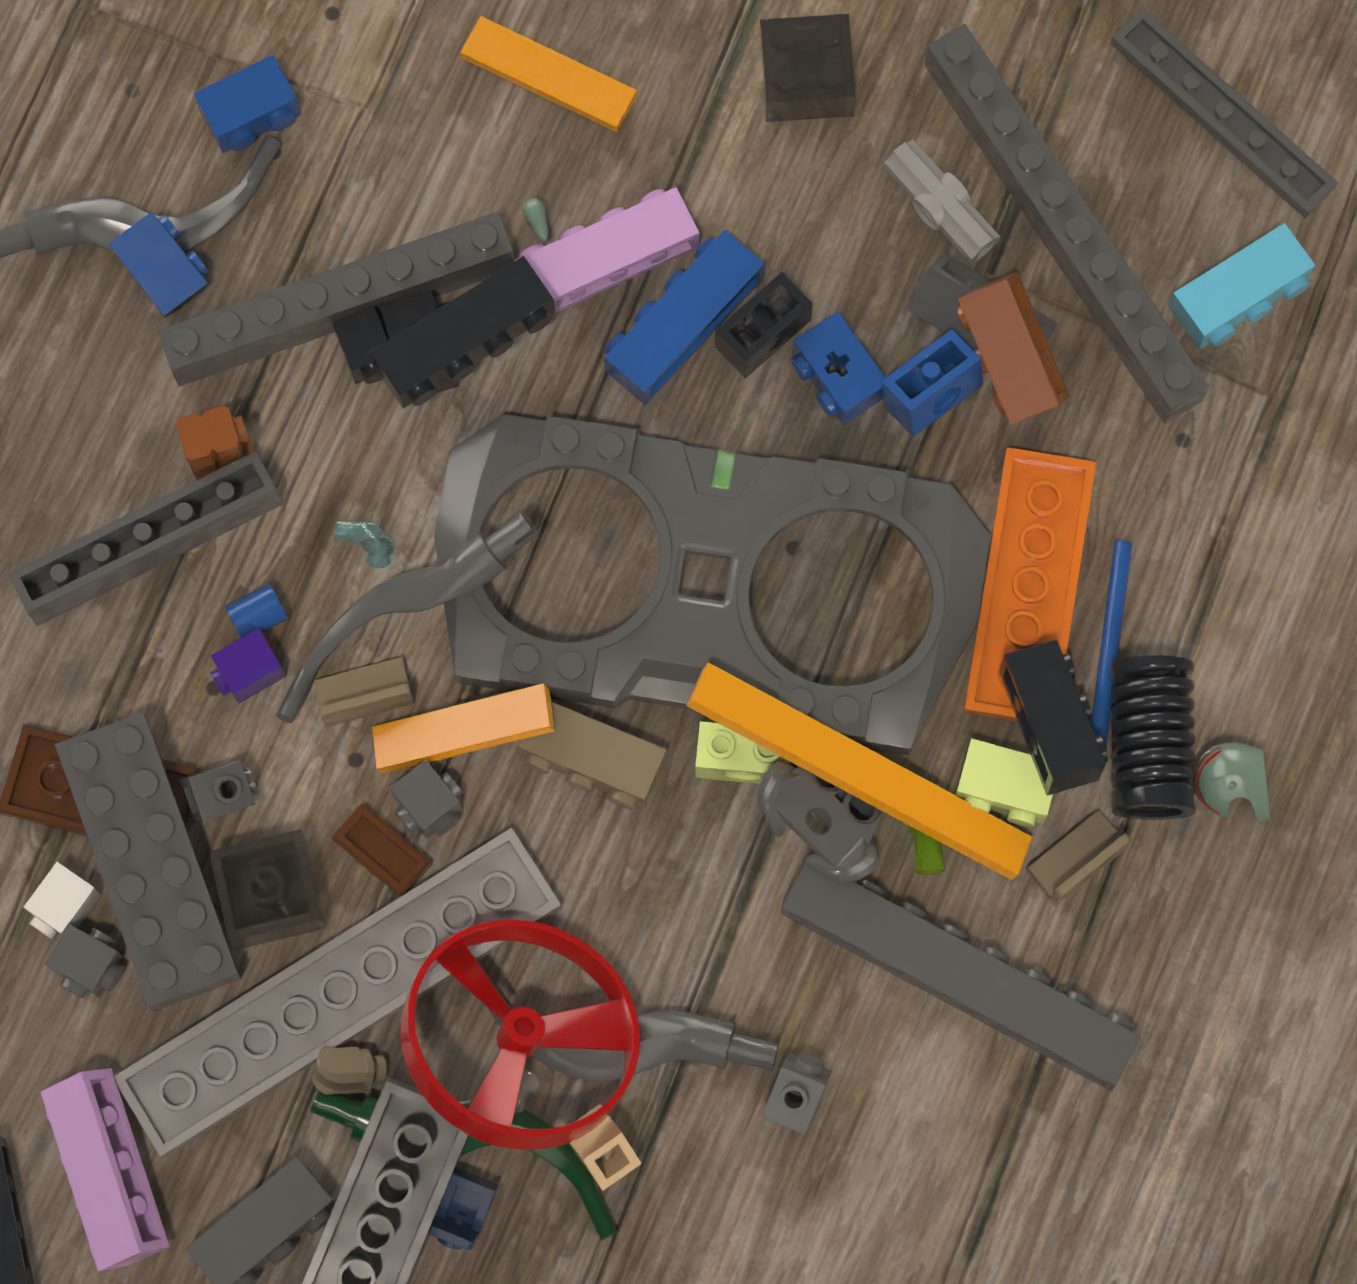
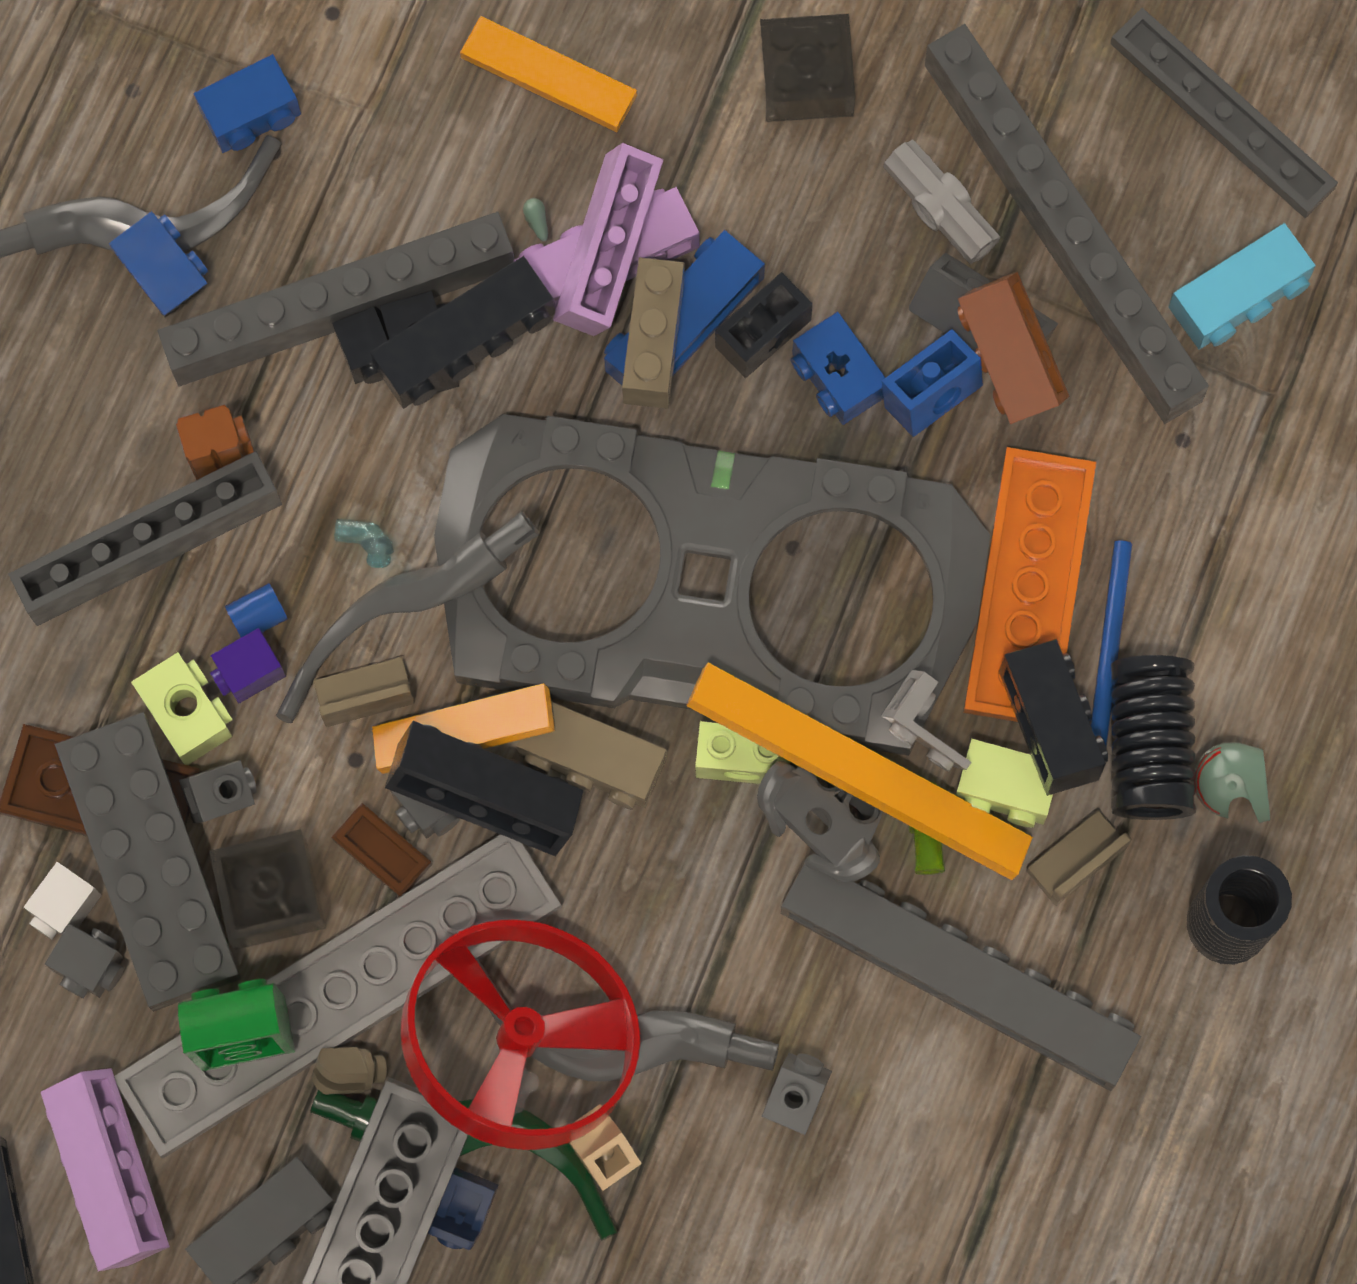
(191, 734): none -> yellowish green brick
(235, 1025): none -> green brick
(484, 788): none -> black brick
(608, 239): none -> lavender brick
(653, 333): none -> dark tan brick
(914, 700): none -> light grey bracket
(1259, 885): none -> black piece

